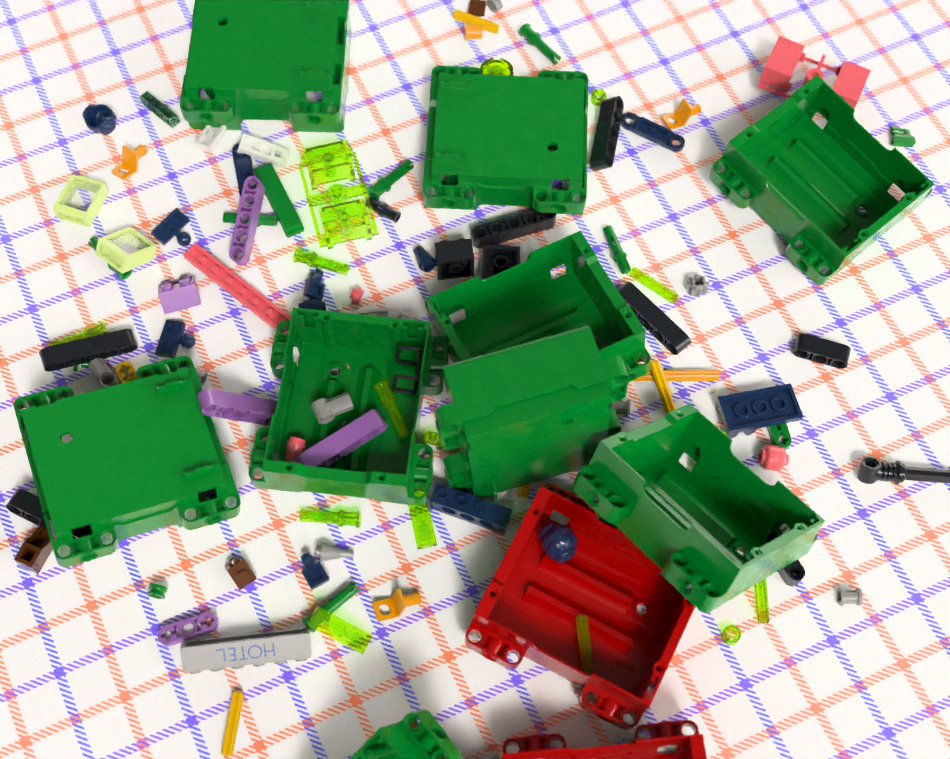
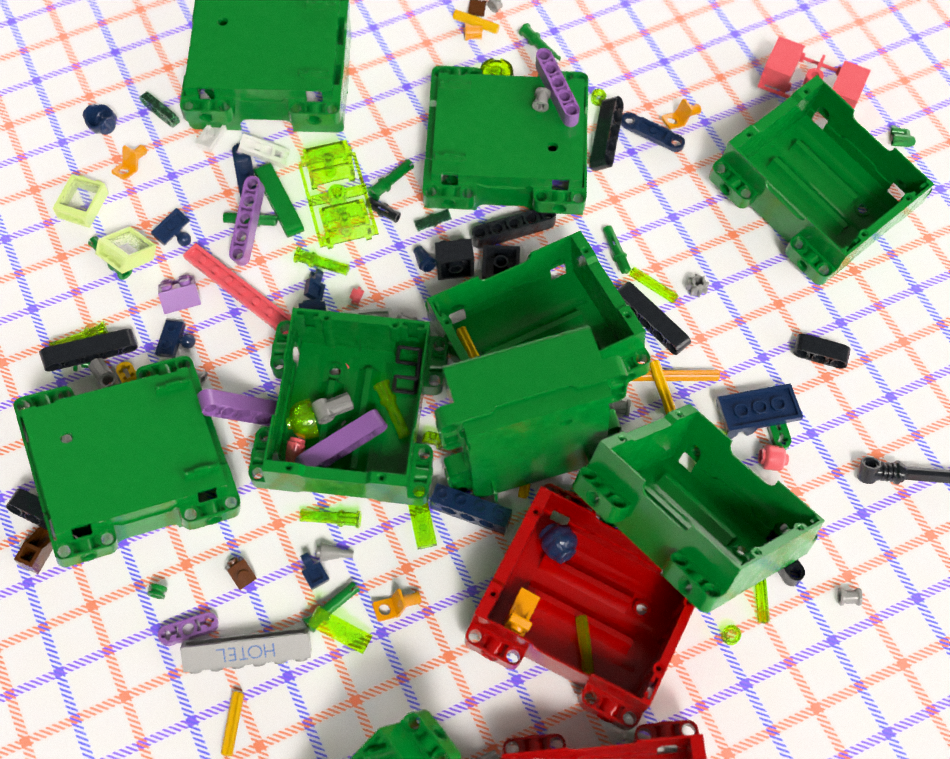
(302, 420): none -> clear neon green cylinder
(432, 220): none -> clear green pin
(467, 342): none -> yellow axle
(521, 612): none -> light orange arch
(541, 101): none -> light grey bush
(560, 91): none -> medium lavender beam

